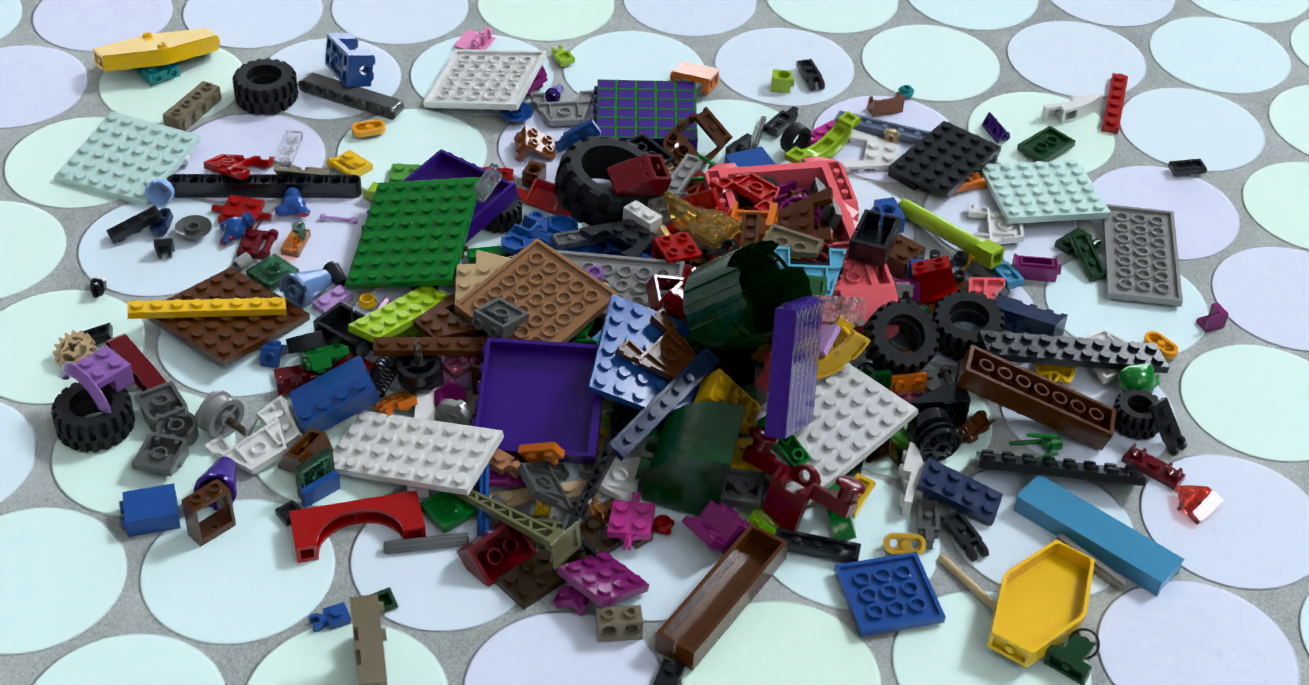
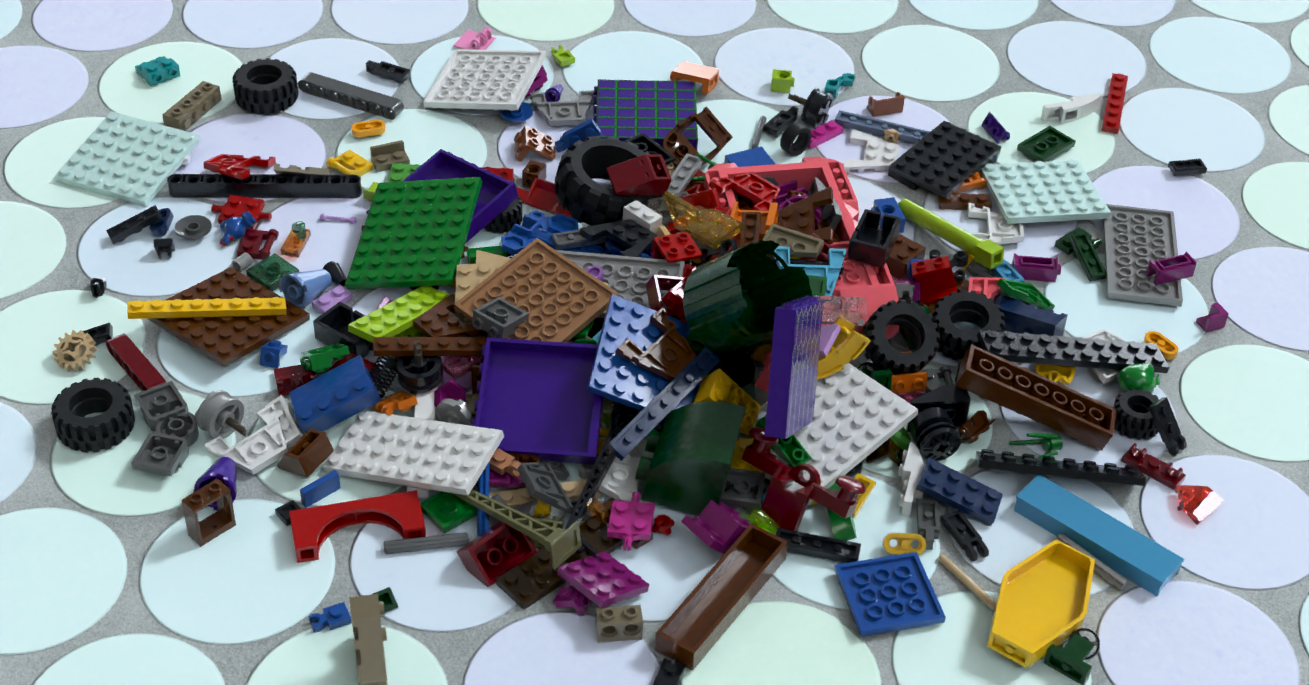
(97, 371): medium lavender piece -> none
(150, 510): blue brick -> none
(156, 49): yellow container -> none
(163, 192): light blue hair -> none
(288, 148): clear plate -> none
(292, 204): blue animal -> none
(305, 342): black tyre -> none
(314, 468): clear green plate -> none
(346, 61): blue plate -> none
(367, 301): yellow plate -> none
(385, 154): none -> dark tan bracket
(388, 70): none -> black hinge
(487, 182): clear plate -> none
(542, 451): orange plate -> none
(740, 144): black plate -> none
(810, 73): black hinge -> none
(815, 106): none -> black wheel
(830, 143): lime piece -> none
(834, 84): none -> teal piece
(906, 90): teal plate -> none
(961, 201): none -> reddish brown plate
(1024, 292): none -> green wing
(1171, 268): none -> magenta window

